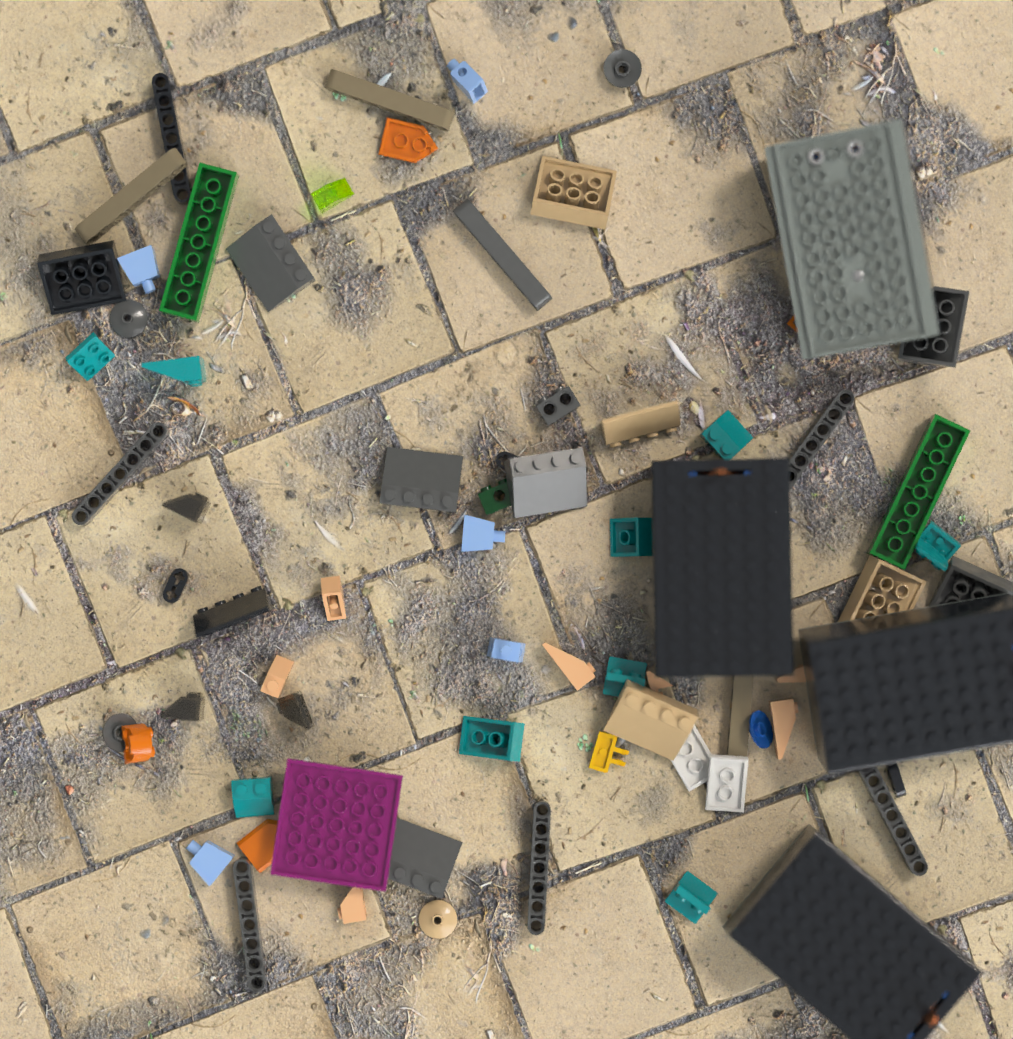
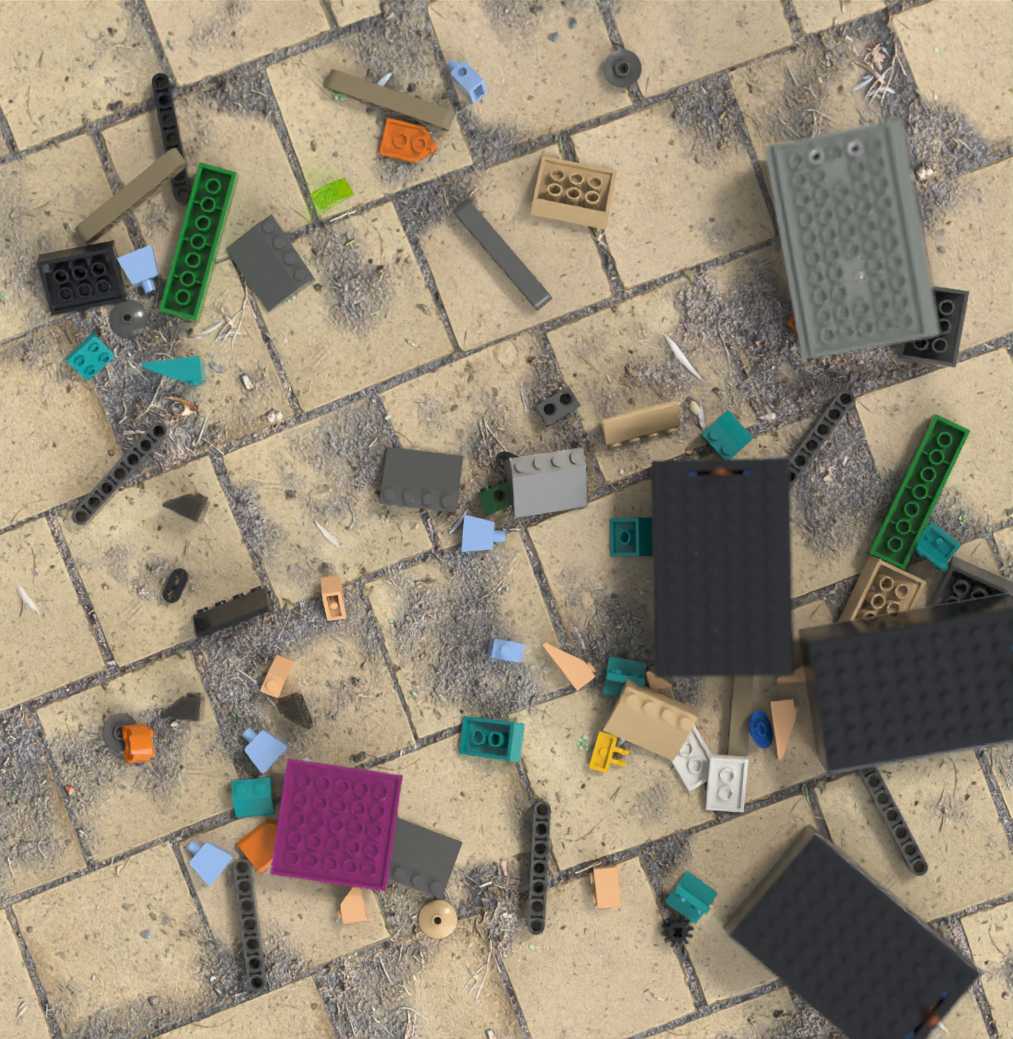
(263, 748): none -> light blue torso
(606, 886): none -> light nougat brick
(669, 932): none -> black gear
(896, 780): black beam -> none

